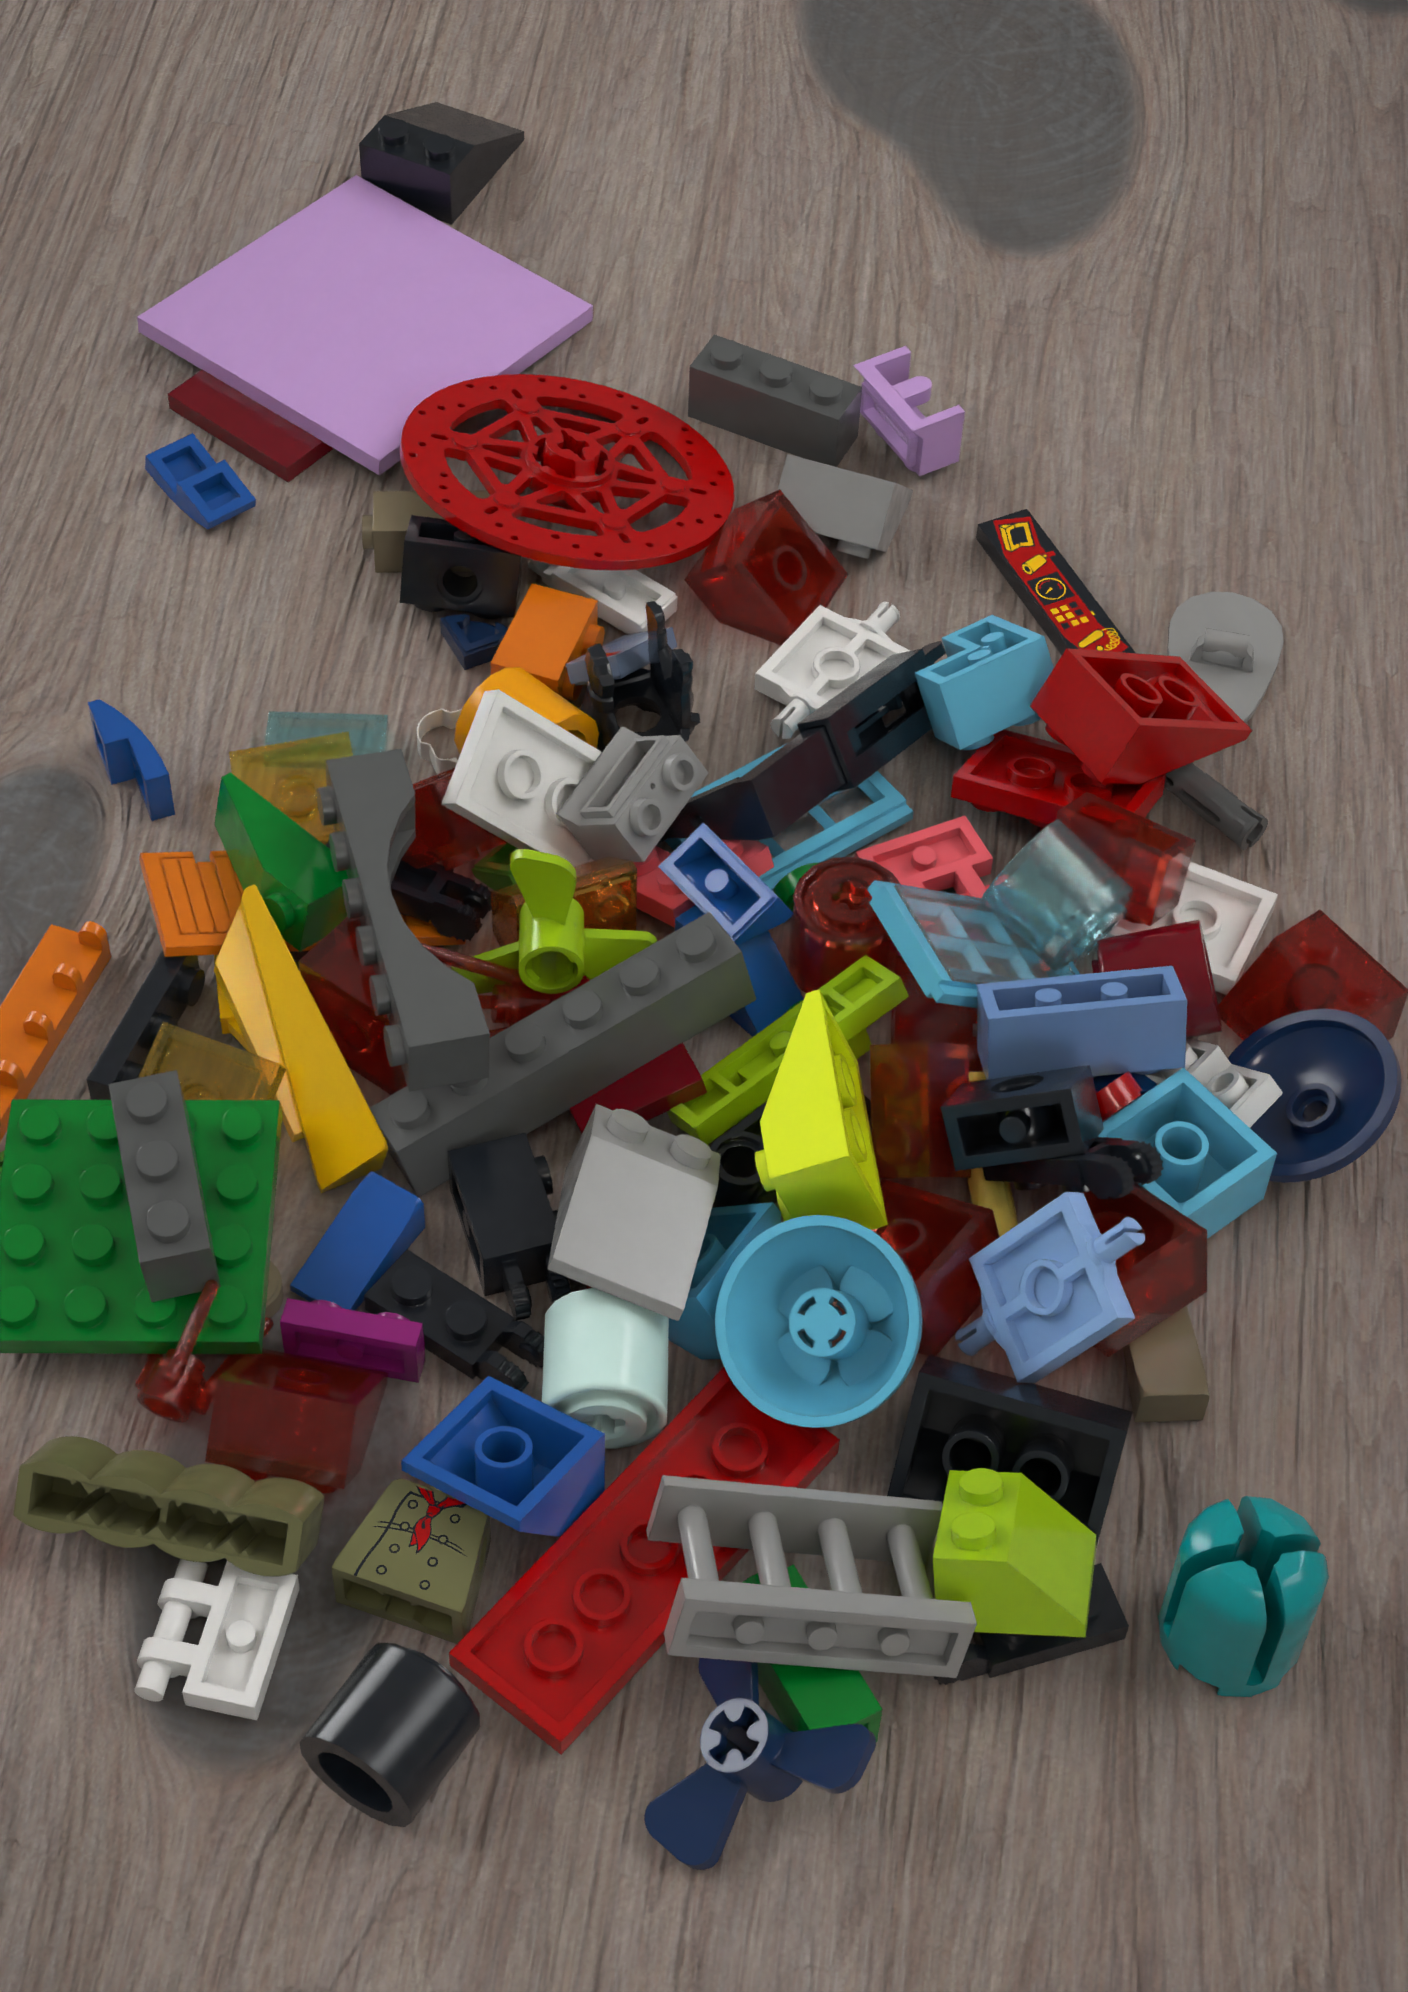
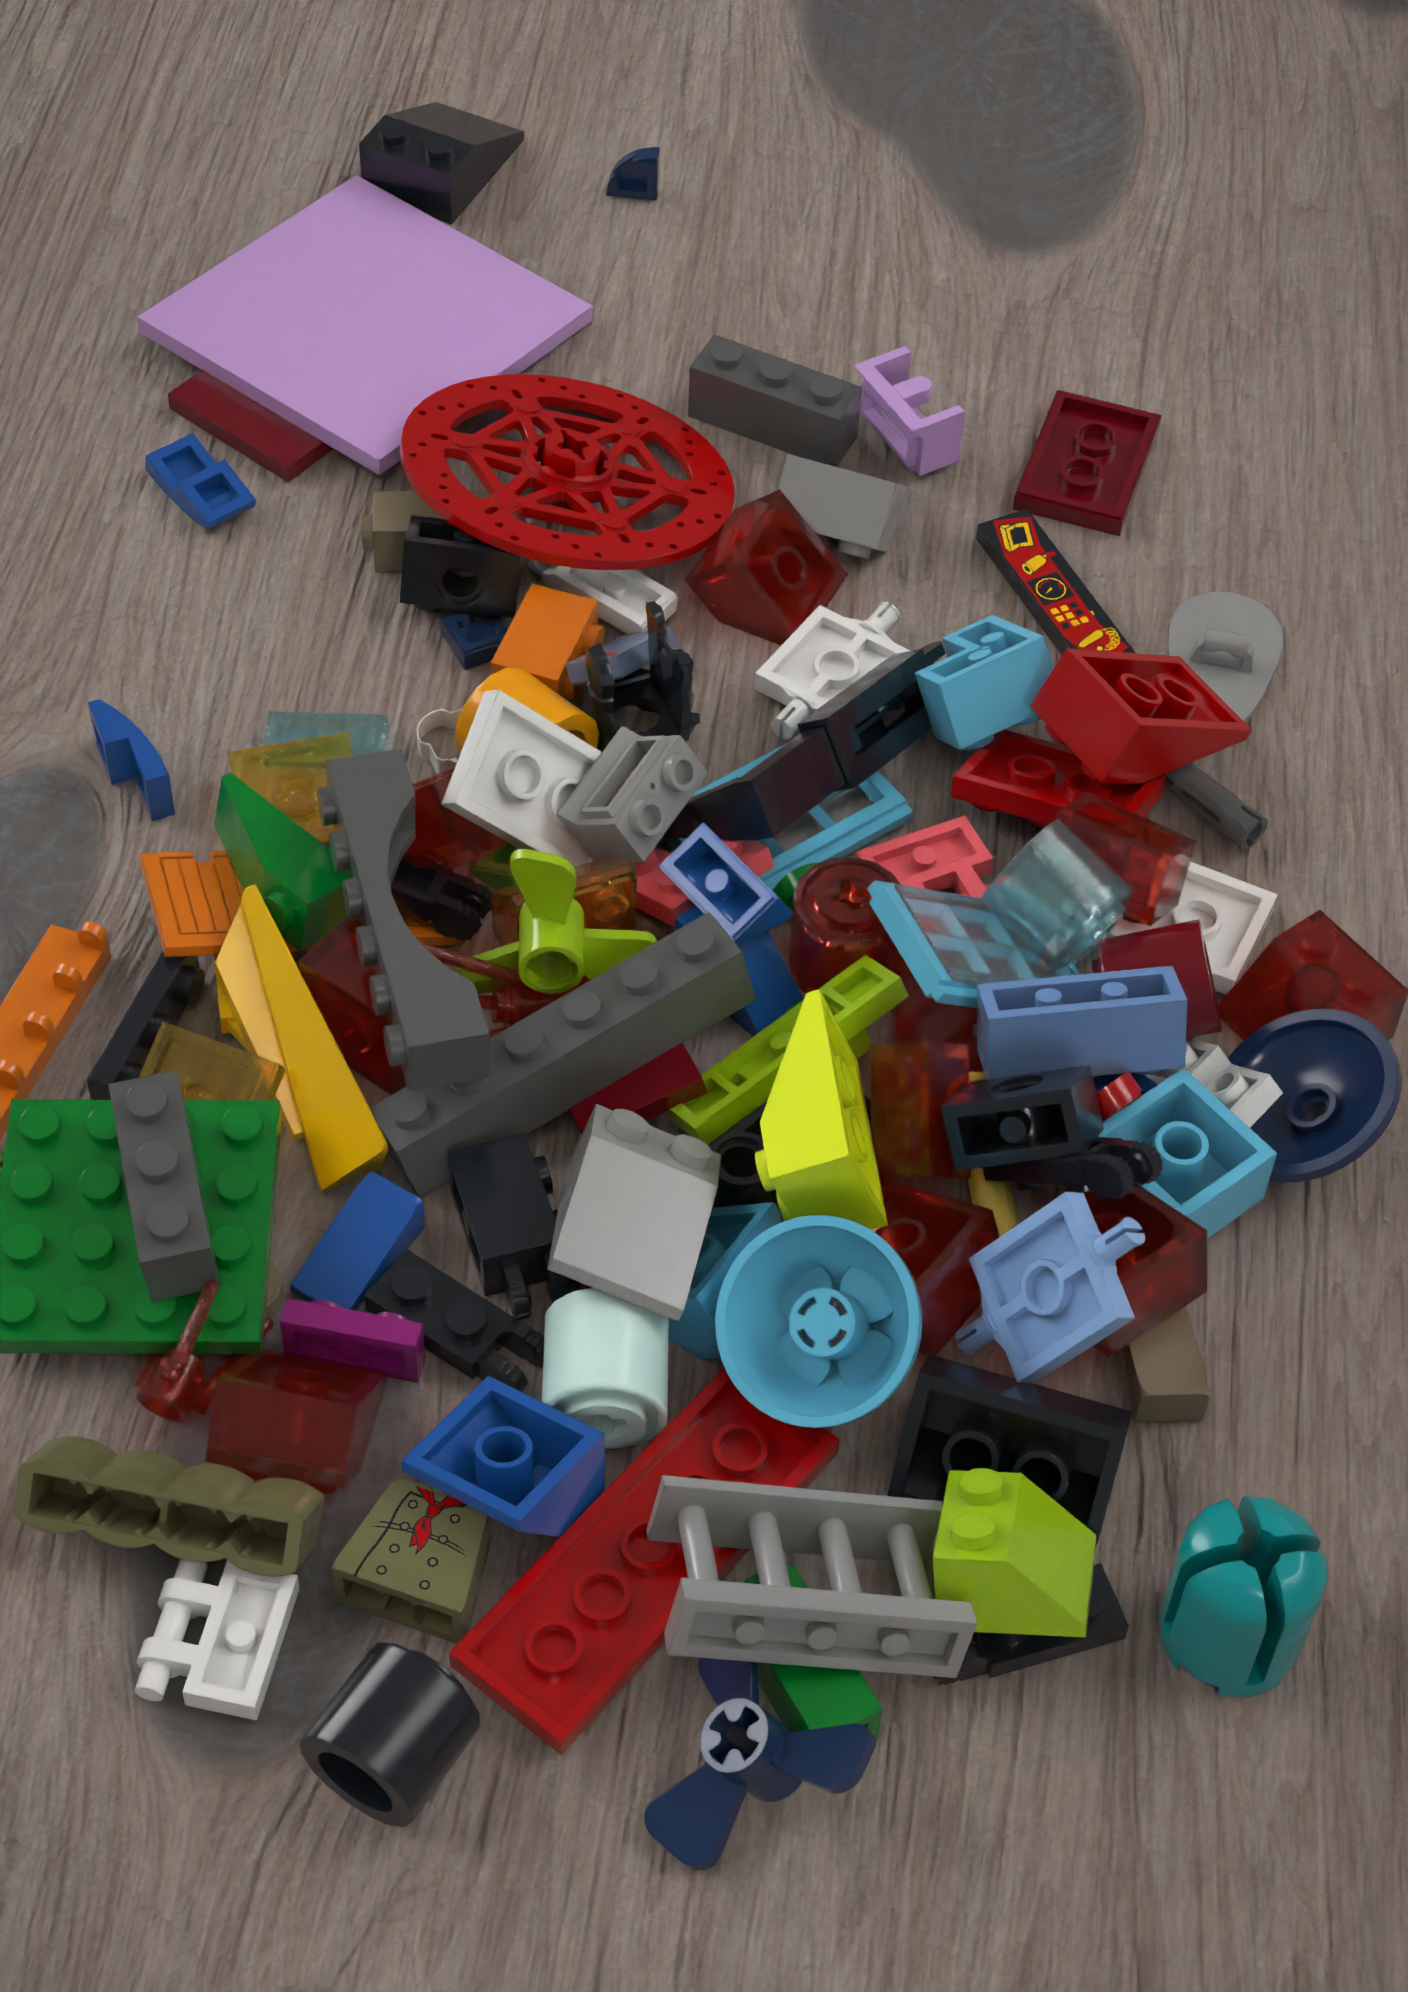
(636, 175): none -> dark blue tile
(1087, 462): none -> dark red tile

